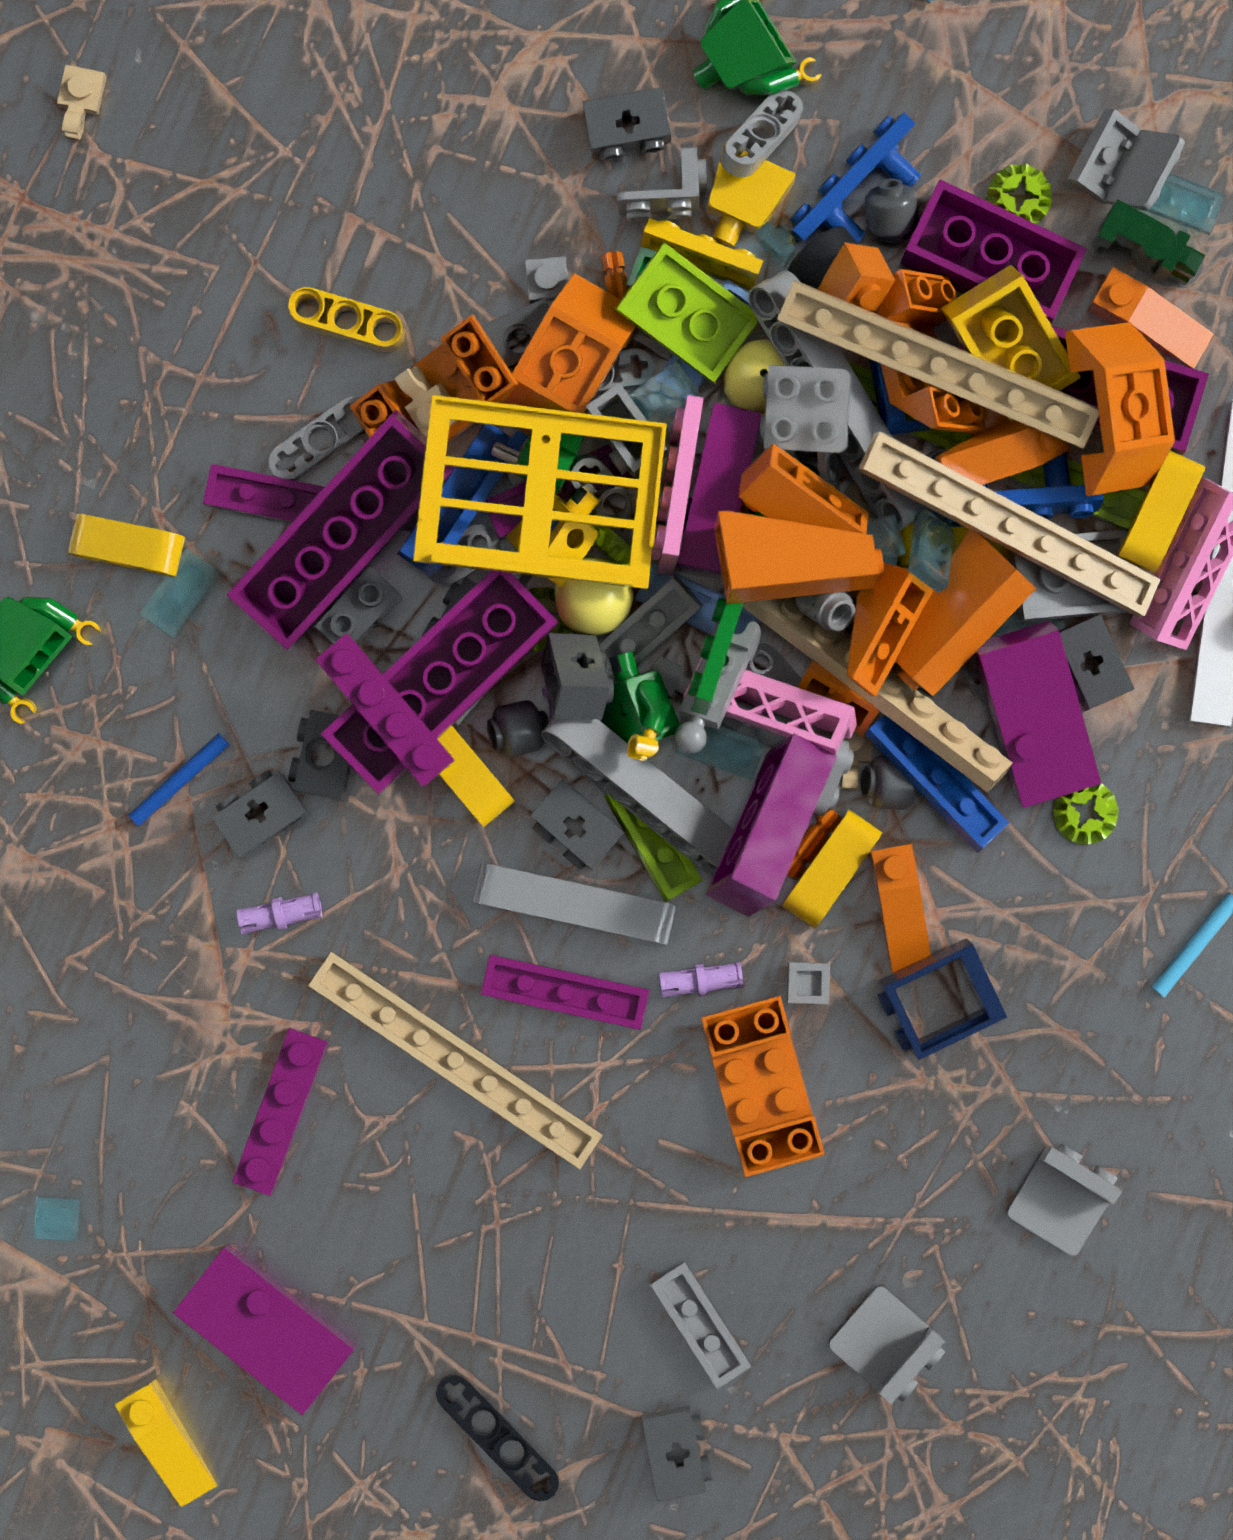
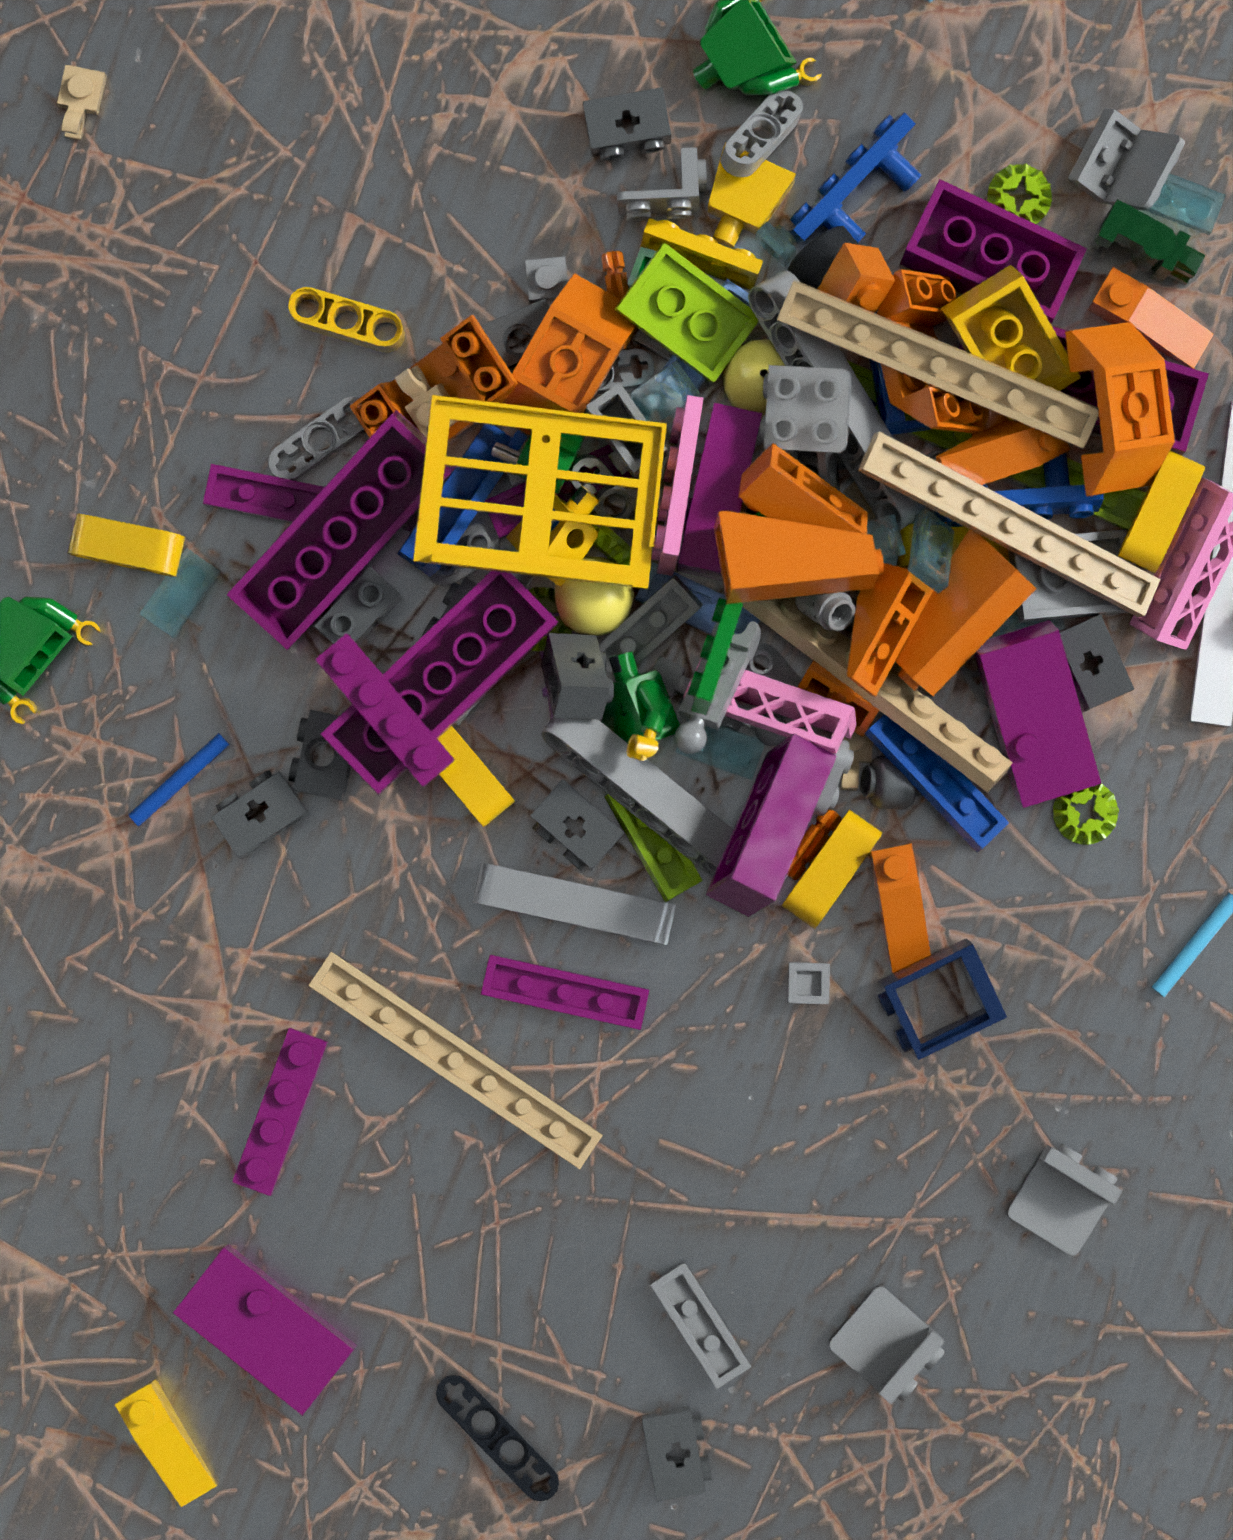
(56, 1218): clear light blue plate -> none
(279, 913): lavender pin -> none
(517, 728): dark grey head -> none
(701, 979): lavender pin -> none
(762, 1086): orange slope -> none
(891, 210): dark grey head -> none

